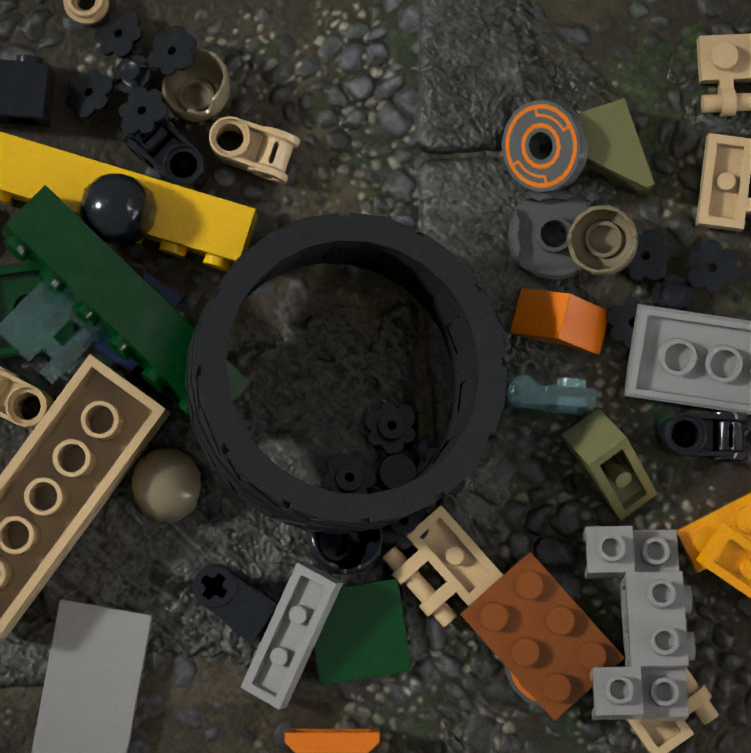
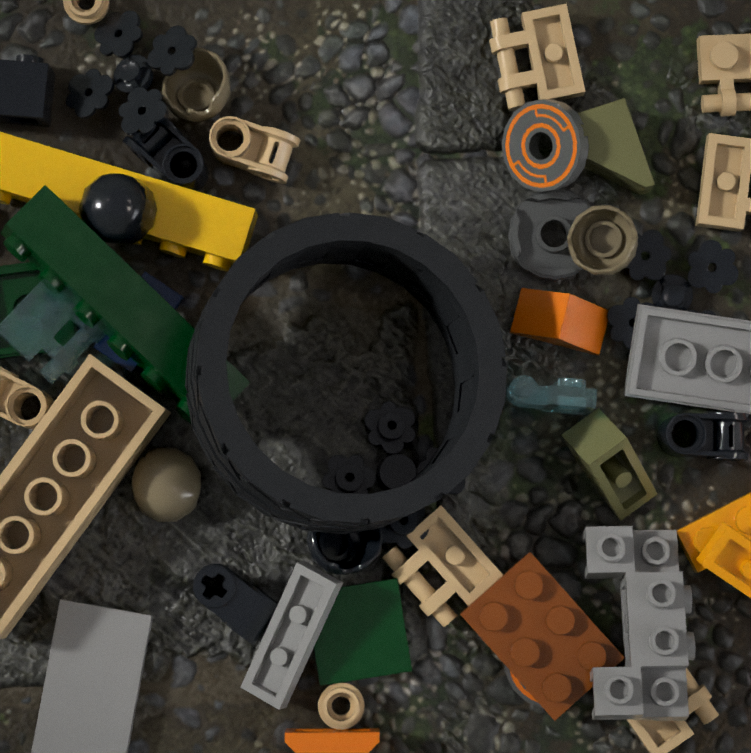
(336, 720): none -> tan plate
(551, 53): none -> tan plate

